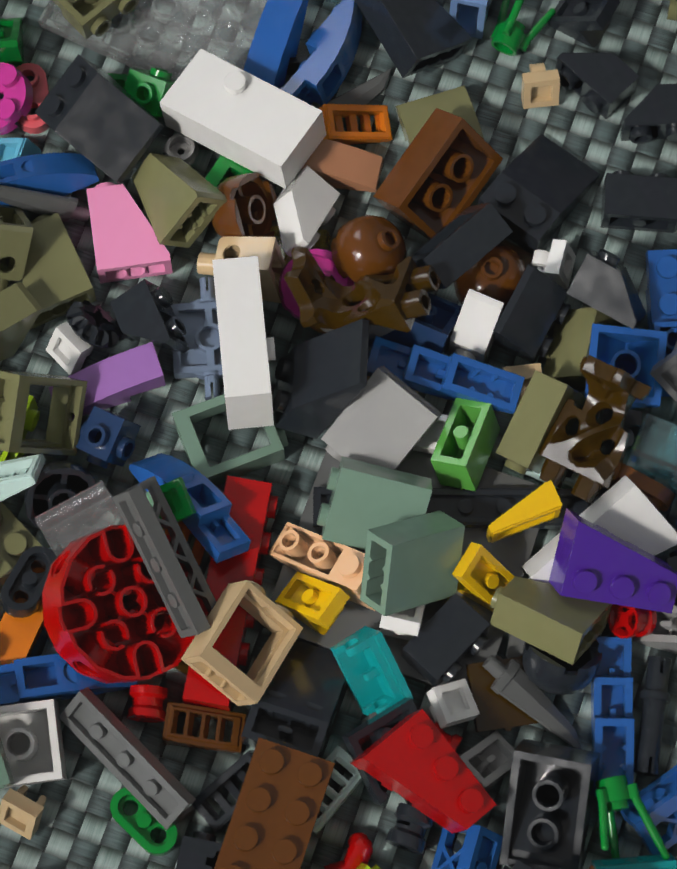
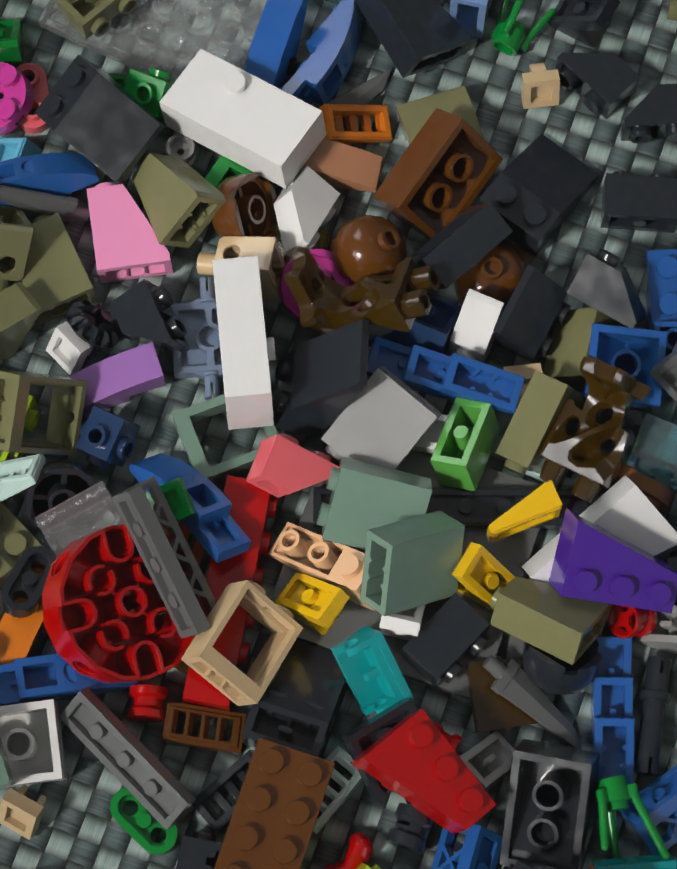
(286, 467): none -> coral slope
(452, 703): white tile -> none
(557, 263): white tile -> none

